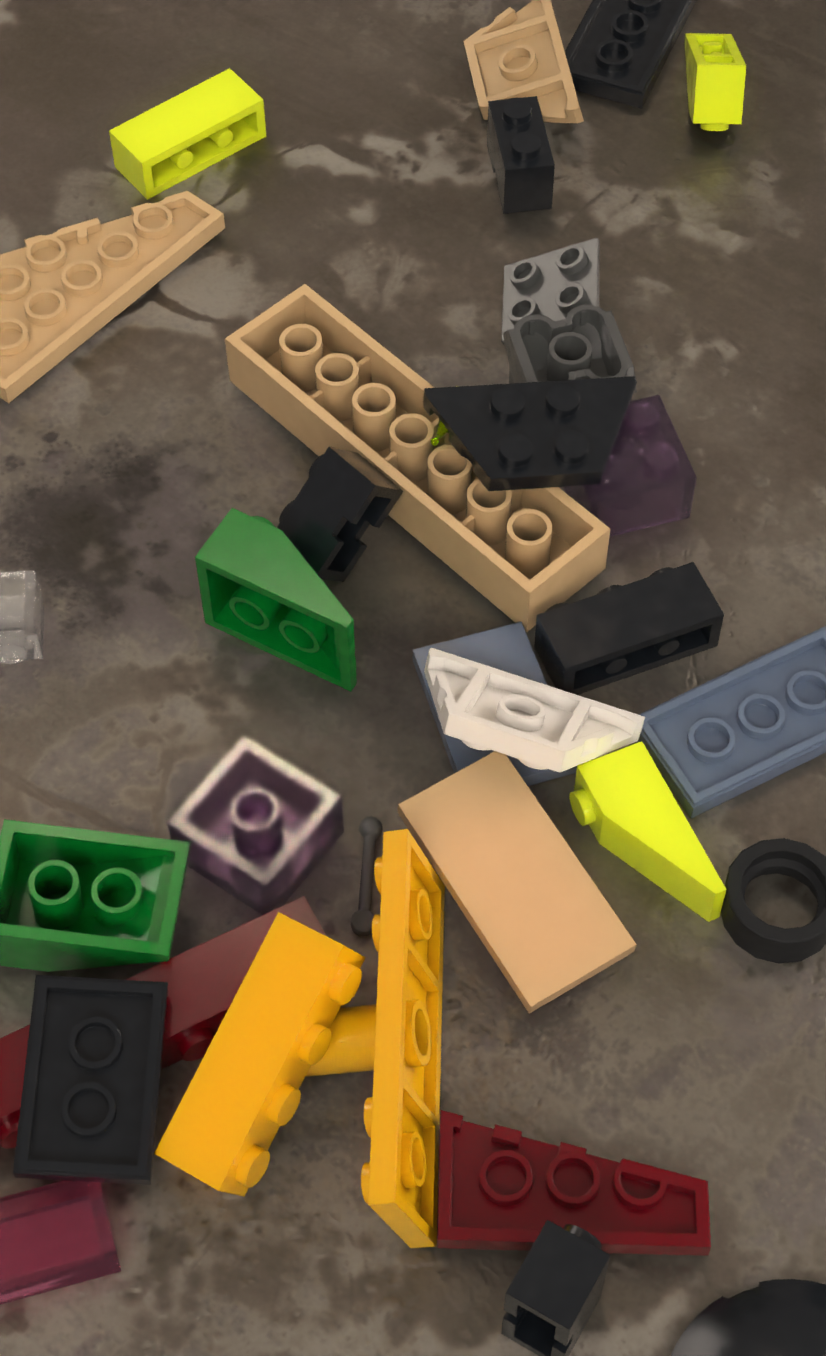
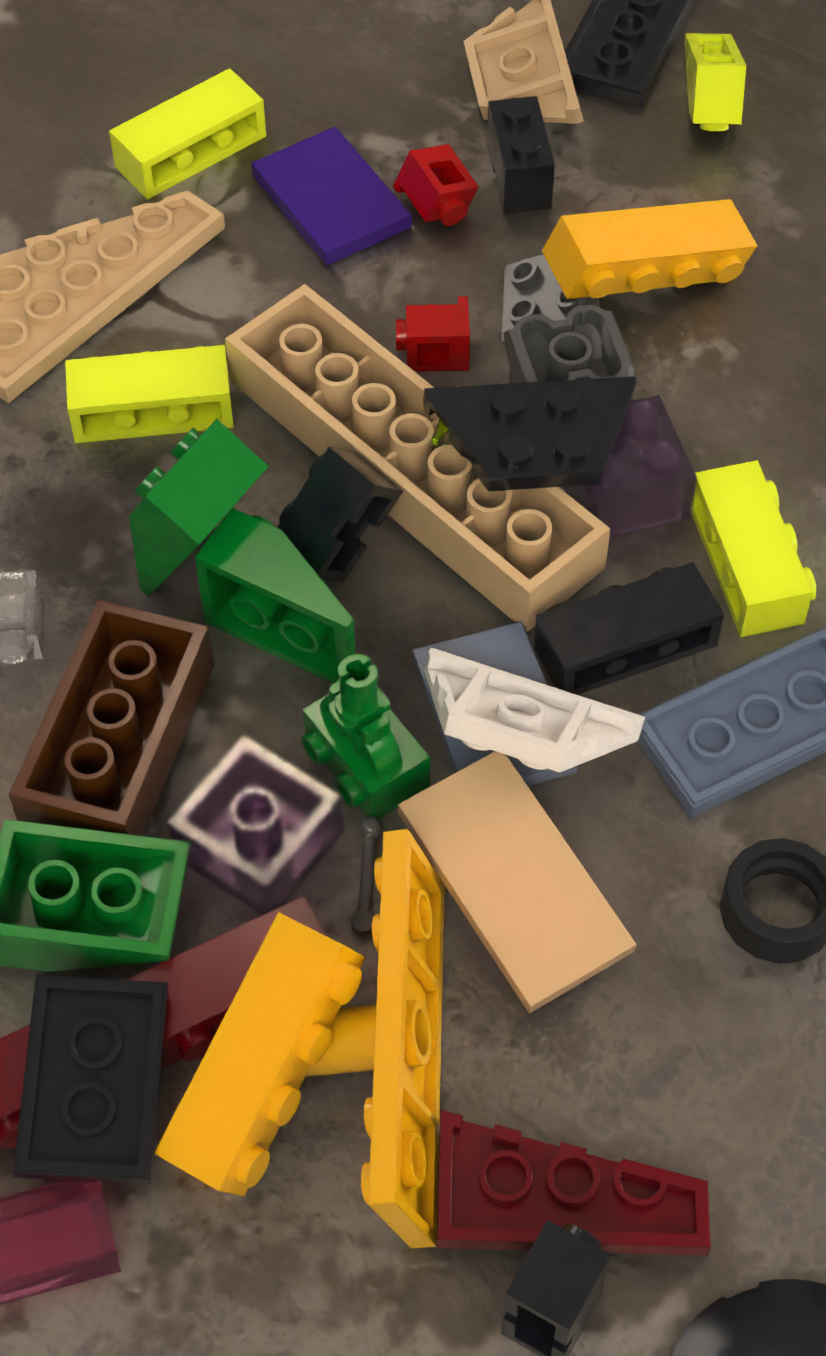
(115, 722): none -> reddish brown brick
(148, 393): none -> neon yellow brick
(189, 500): none -> green slope
(331, 195): none -> dark purple tile
(364, 742): none -> green brick
(435, 336): none -> red brick
(437, 184): none -> red brick
(645, 827): neon yellow slope -> none
(648, 248): none -> yellow brick
(751, 549): none -> neon yellow brick

